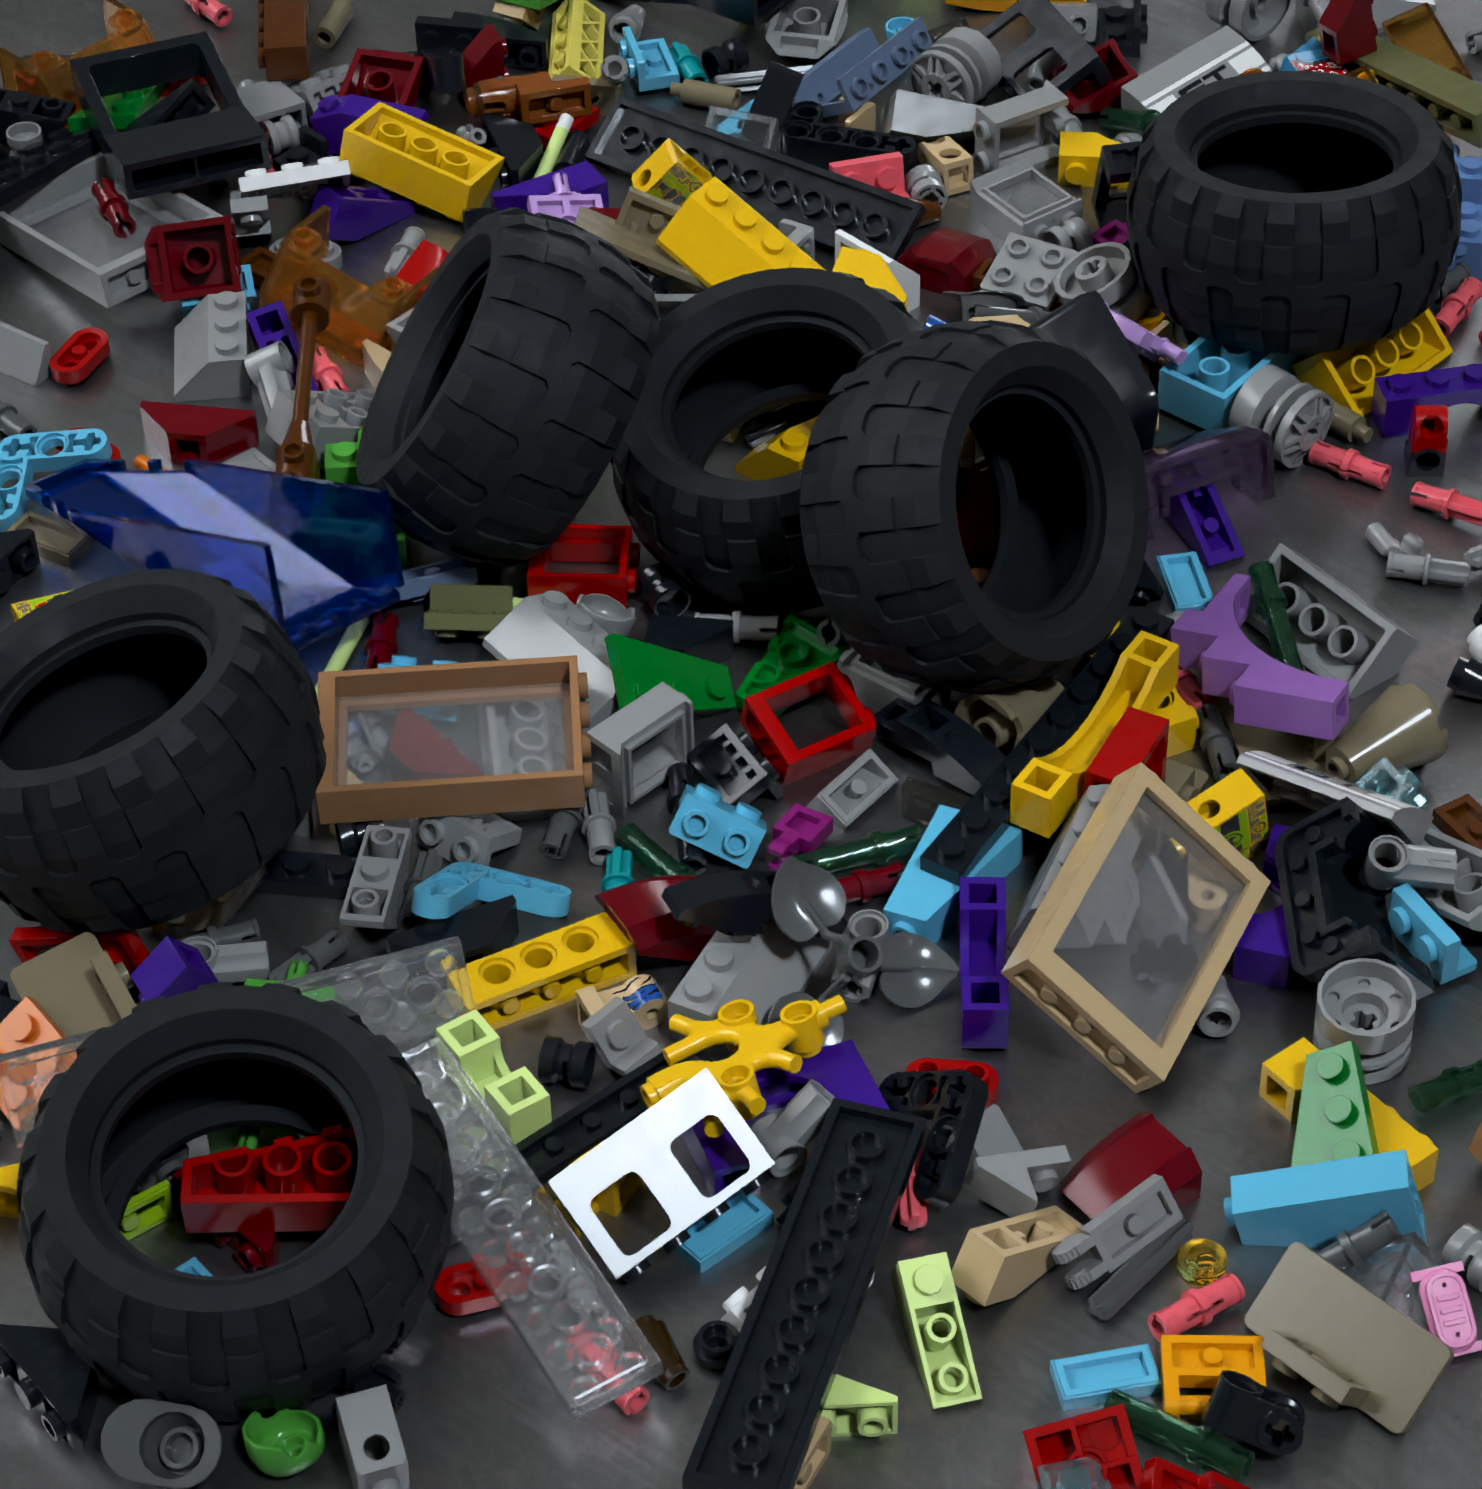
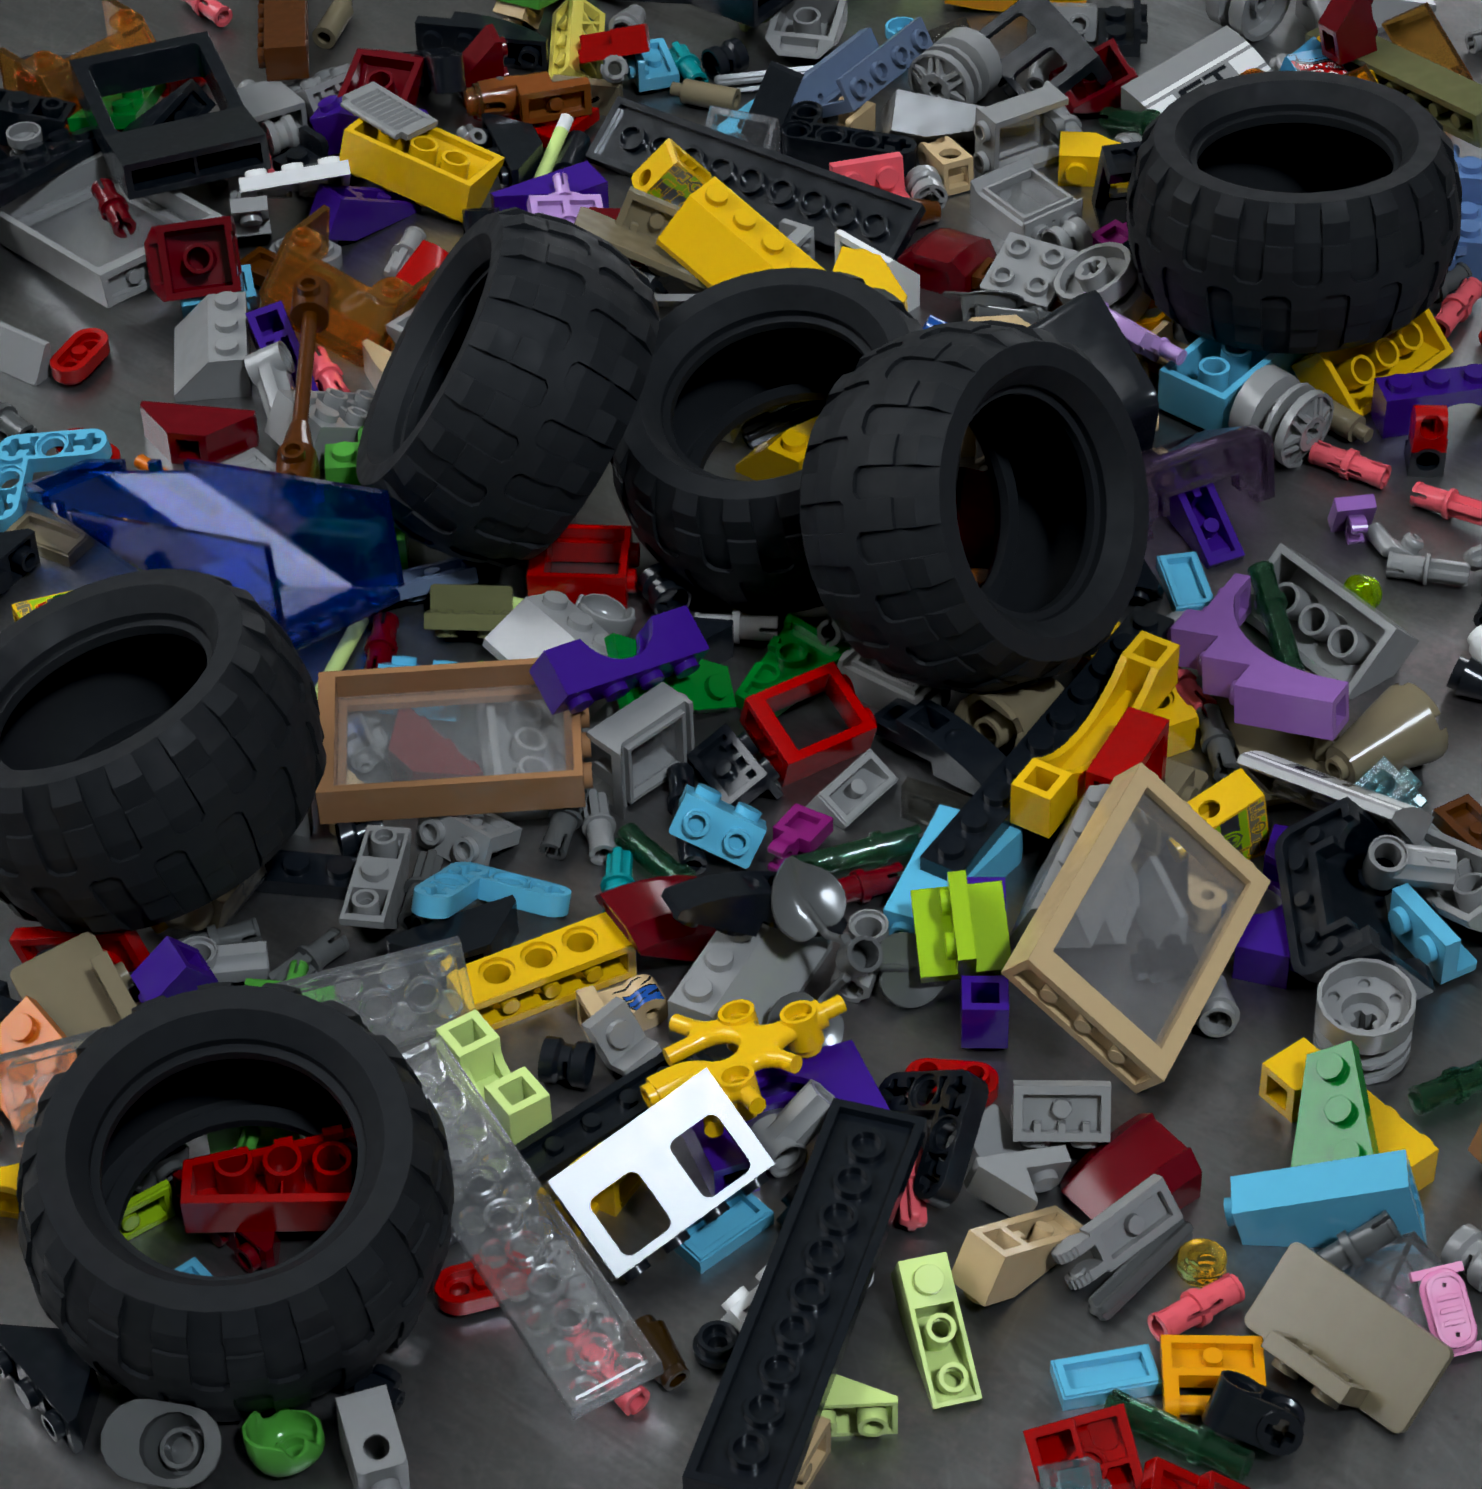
(387, 112): none -> light grey window
(576, 675): none -> dark purple arch
(617, 41): none -> red slope
(960, 929): none -> lime bracket
(1061, 1112): none -> light grey bracket
(1353, 516): none -> medium lavender tile
(1366, 588): none -> clear neon green plate

